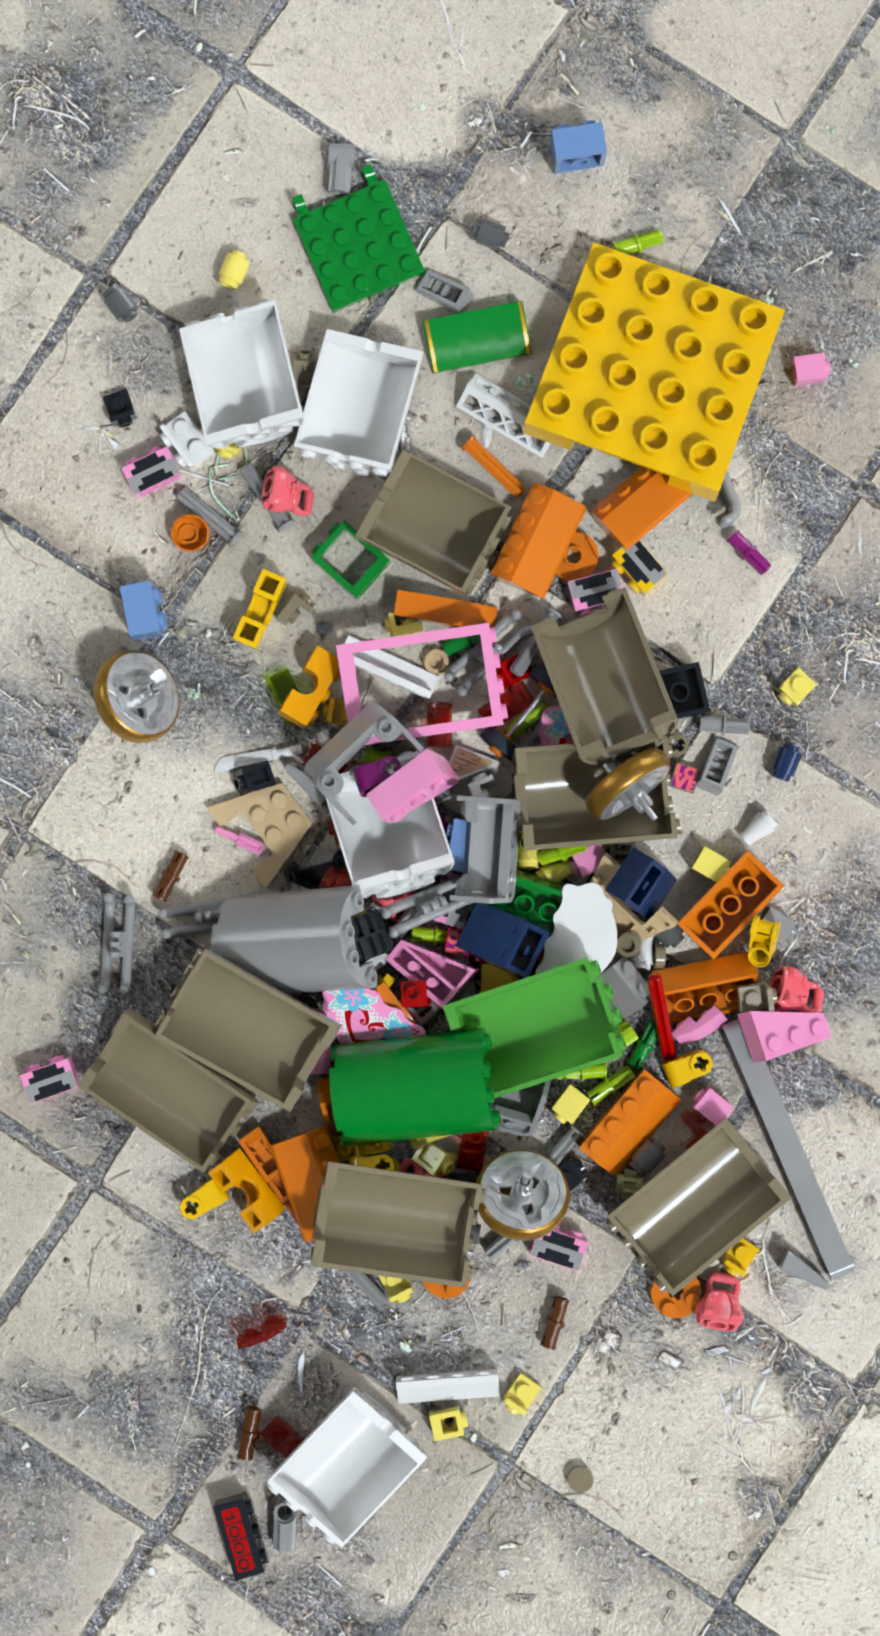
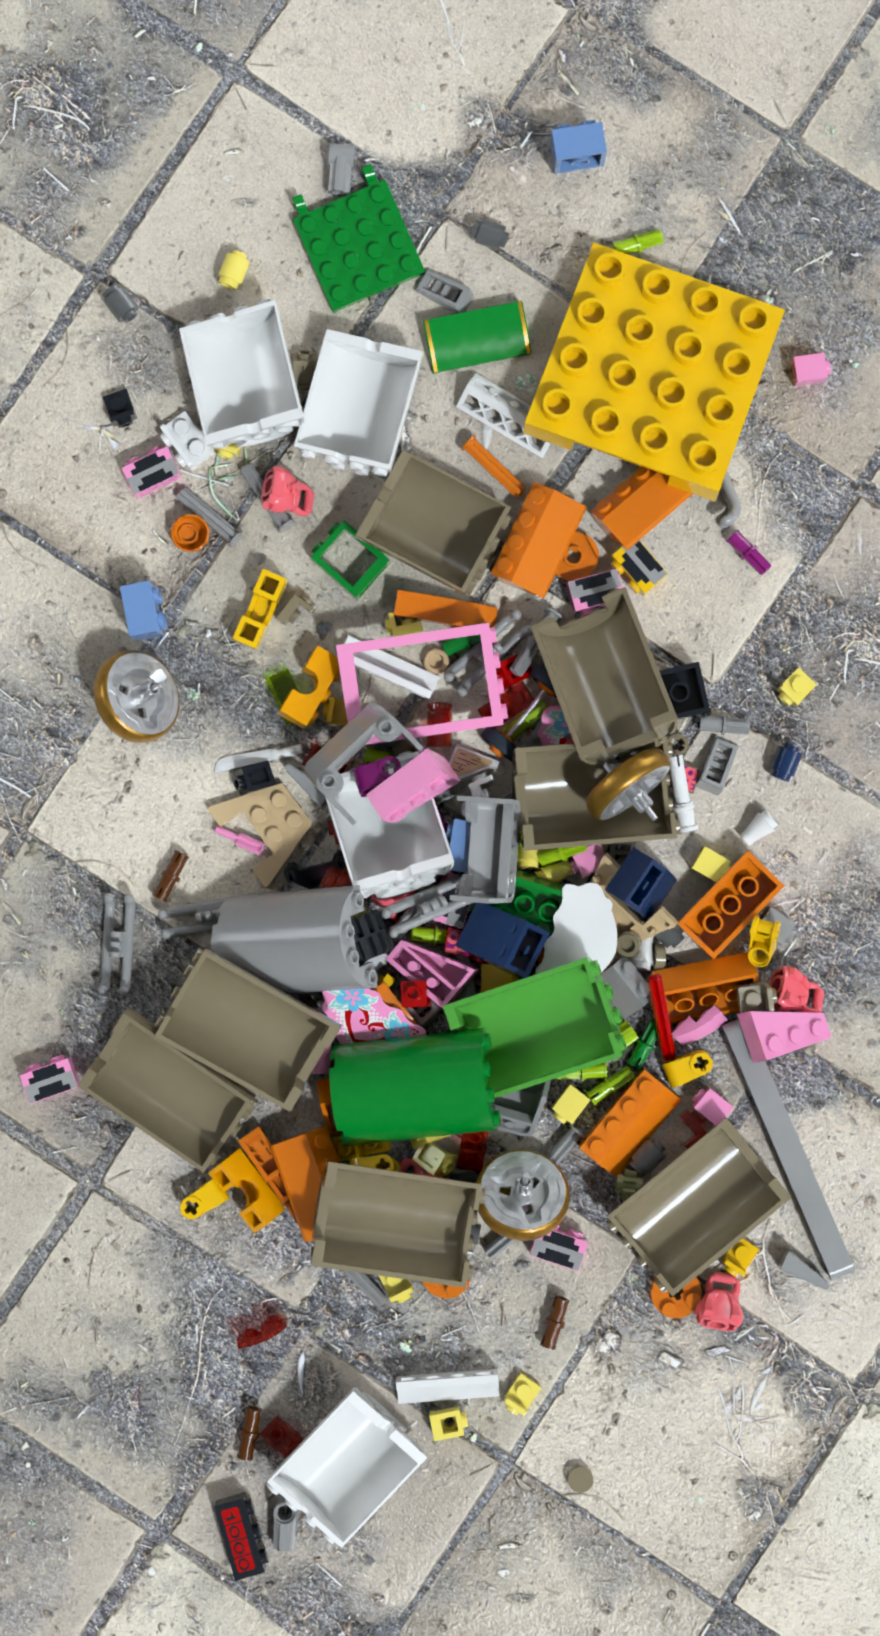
(573, 1172): black bracket -> none
(683, 805): none -> white pin

